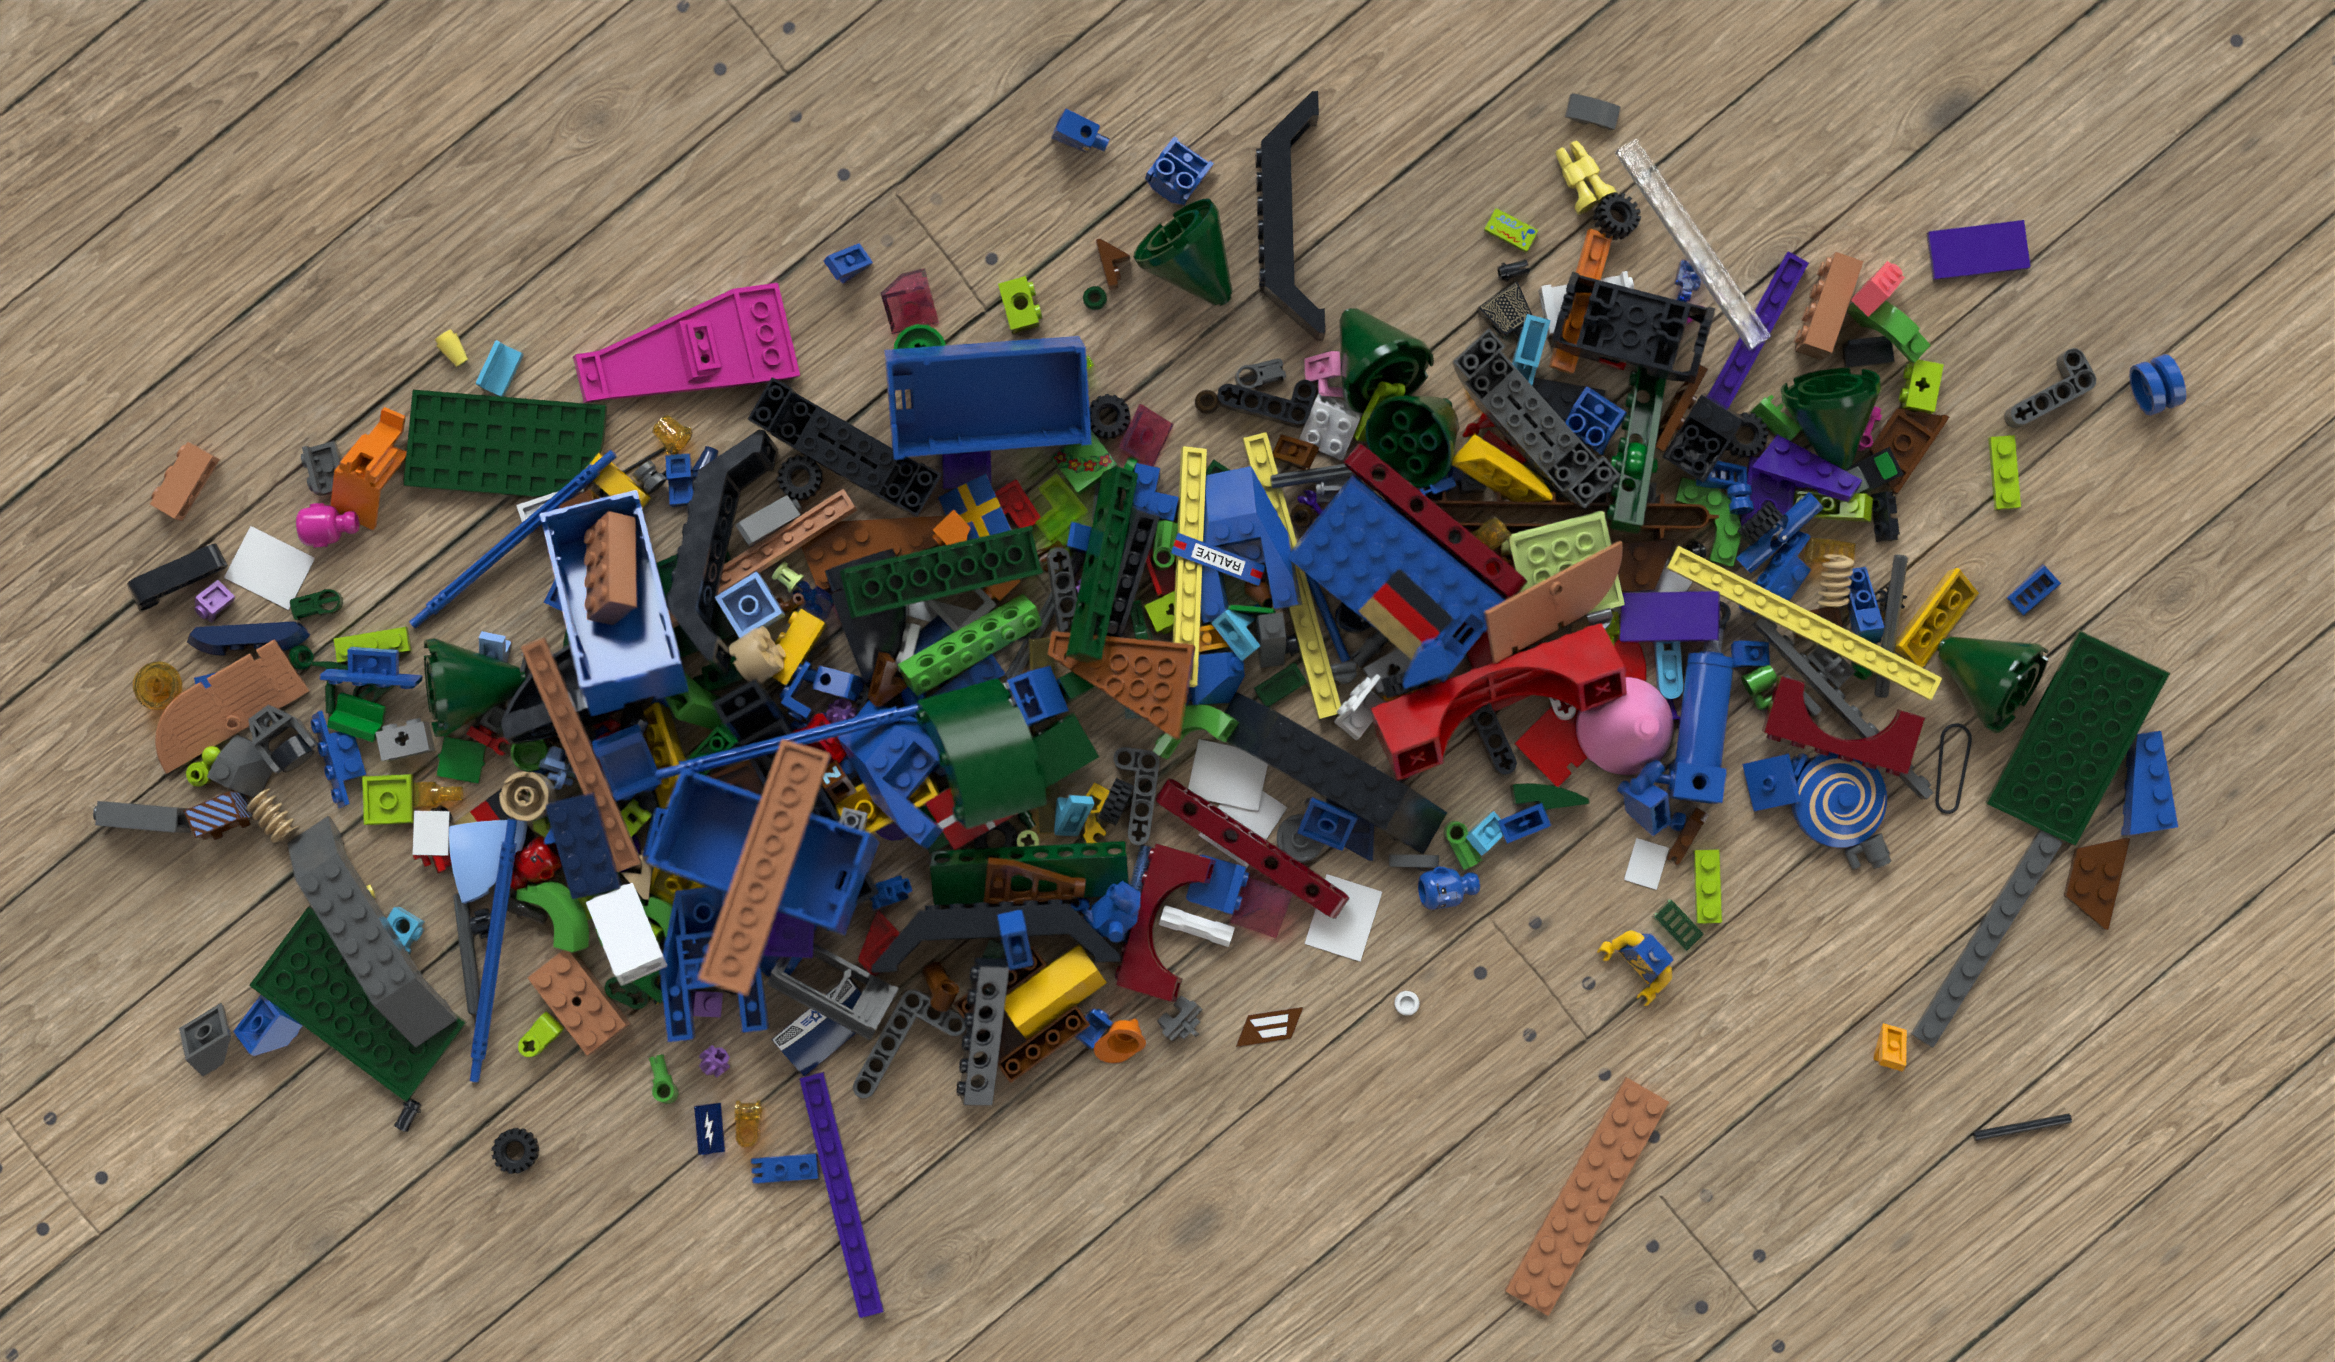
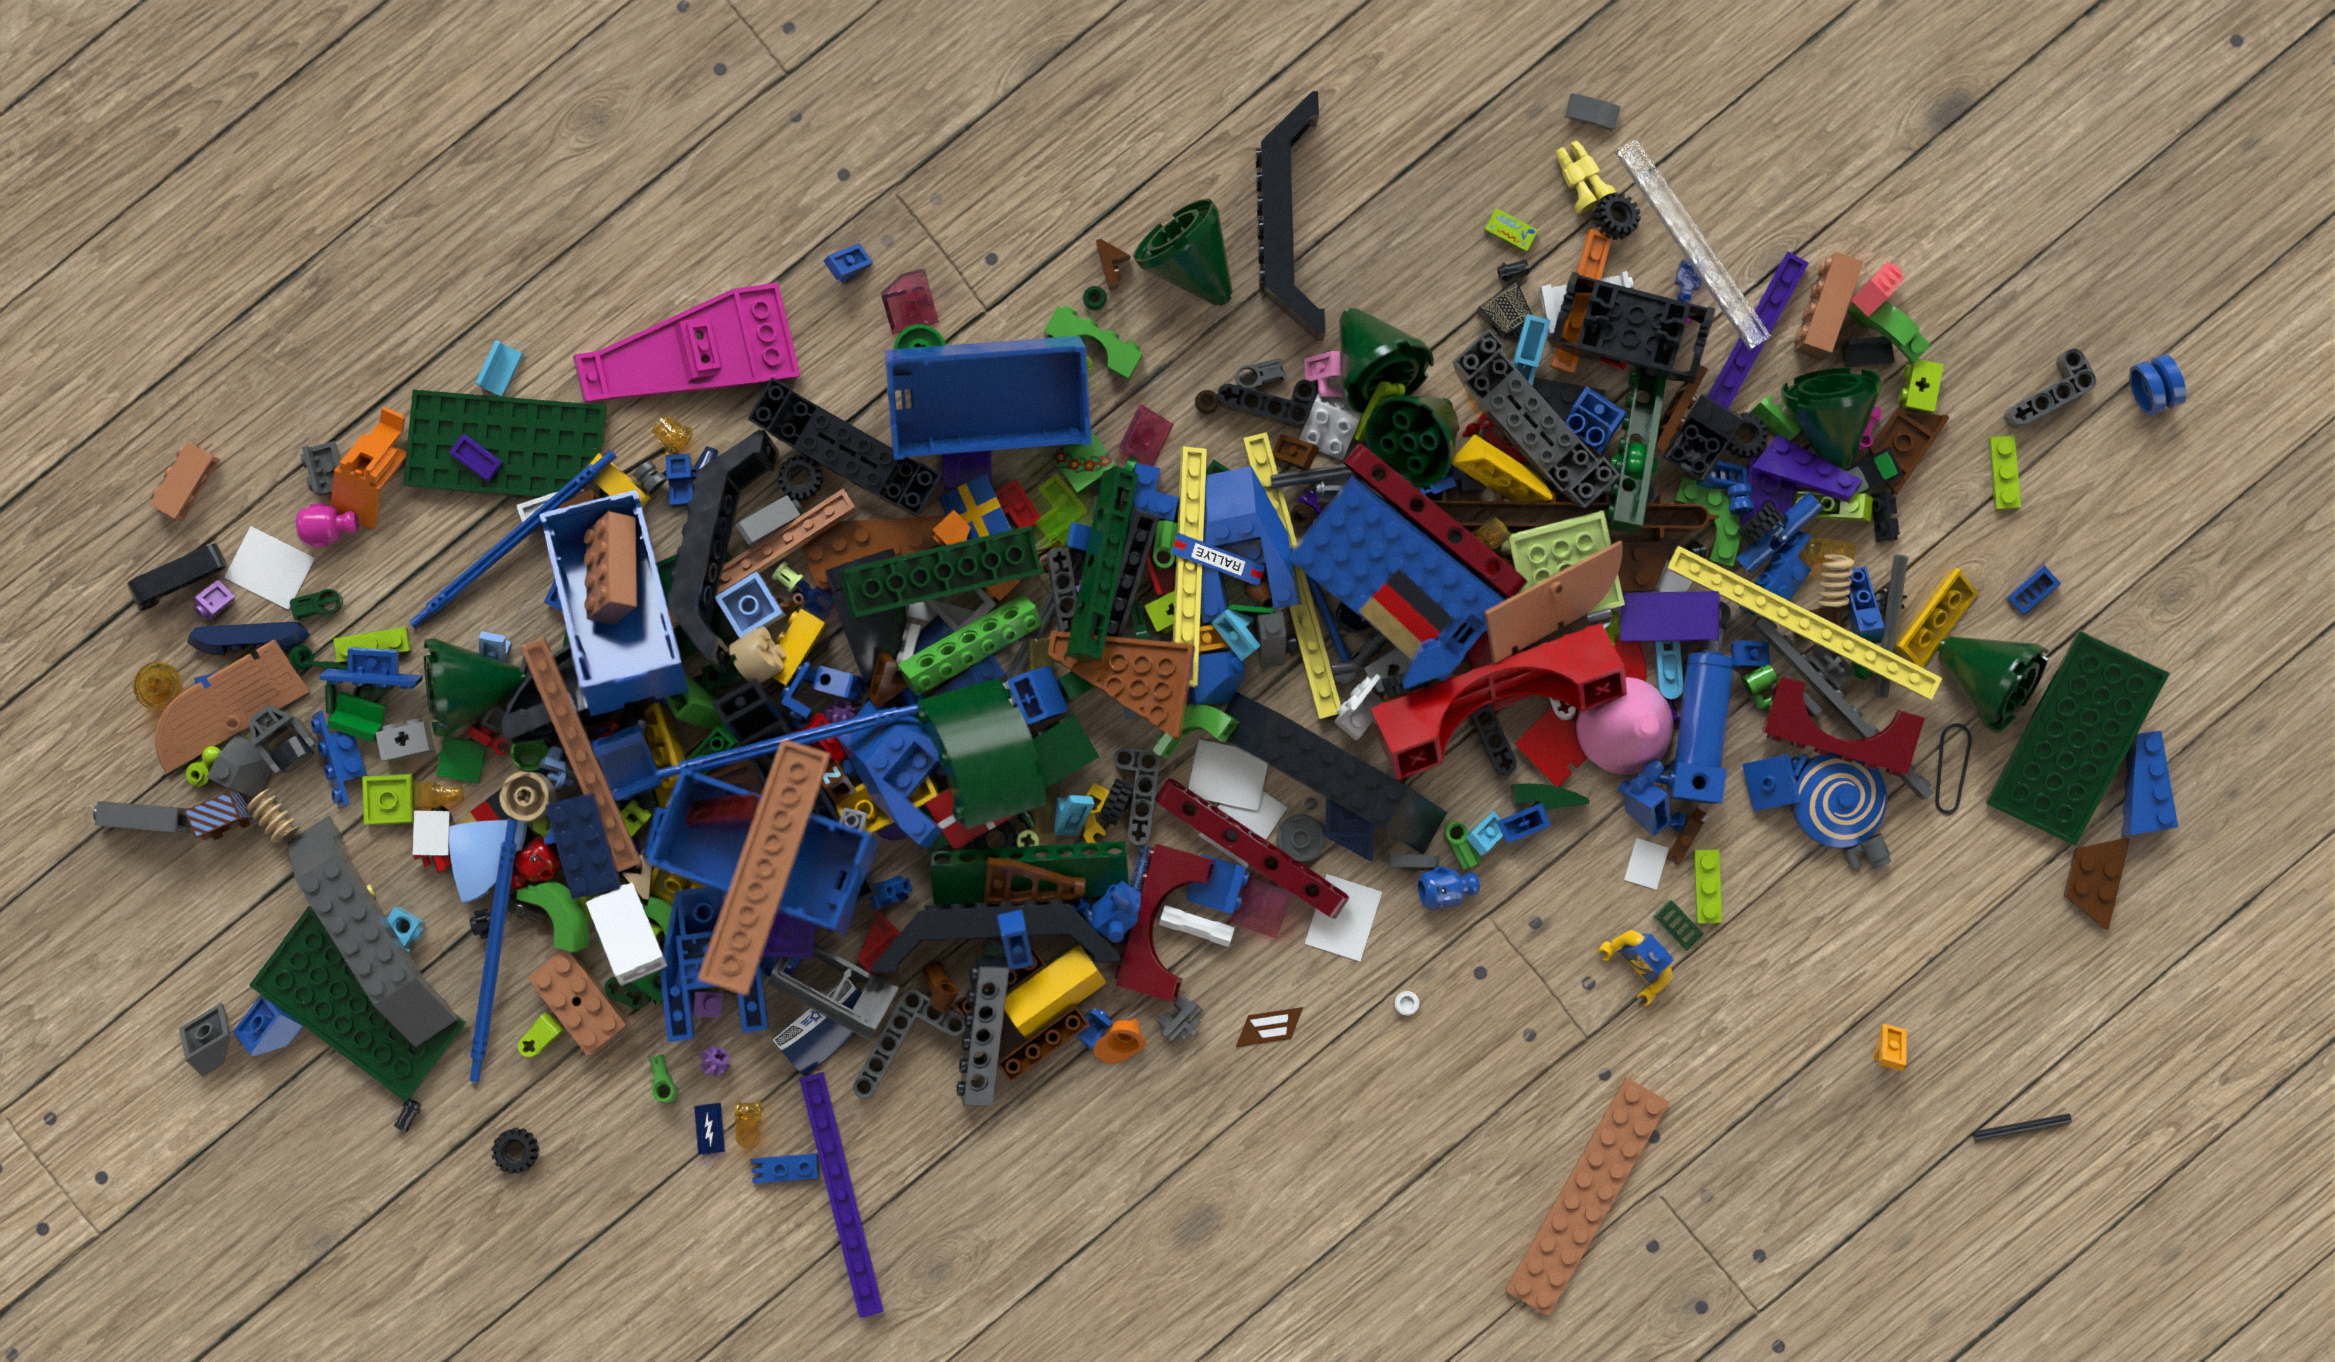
(451, 347): light yellow cone -> none
(467, 954): dark grey axle -> none
(476, 457): none -> dark purple tile
(722, 810): none -> clear red plate
(1011, 292): lime brick -> none
(1069, 132): blue torso -> none
(1121, 408): black tyre -> none
(1122, 357): none -> bright green arch
(1177, 172): blue slope -> none
(1280, 685): dark green tile -> none
(1327, 823): blue slope -> none
(1978, 250): dark purple tile -> none
(1986, 938): dark grey plate -> none

